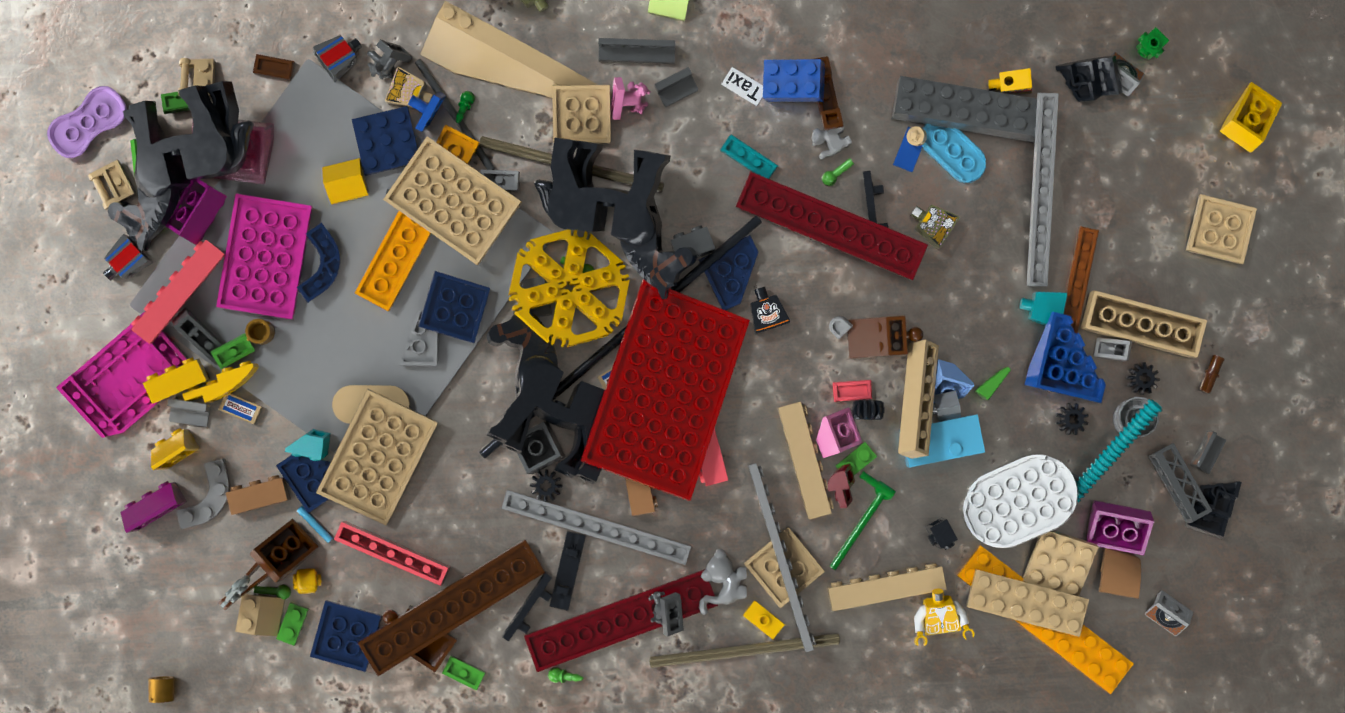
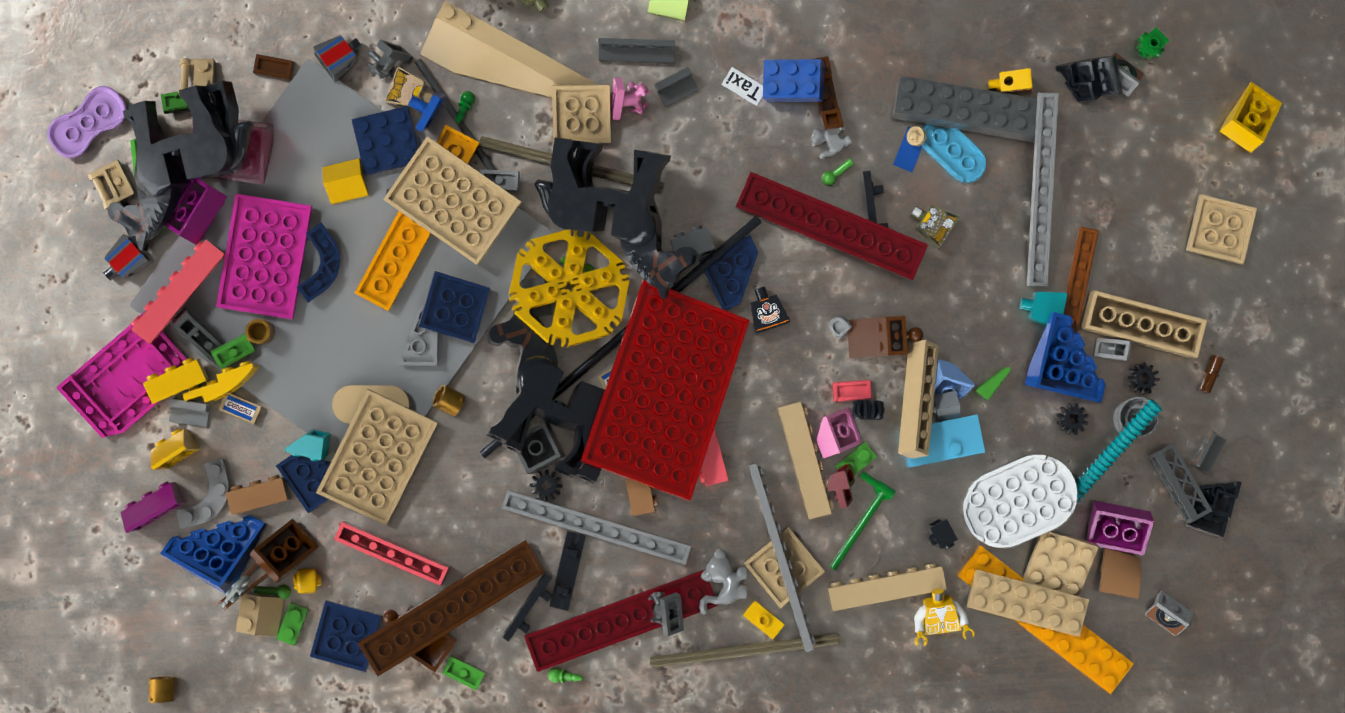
(216, 554): none -> blue slope
(314, 524): medium azure piece -> none
(448, 400): none -> pearl gold piece
(748, 157): teal tile -> none

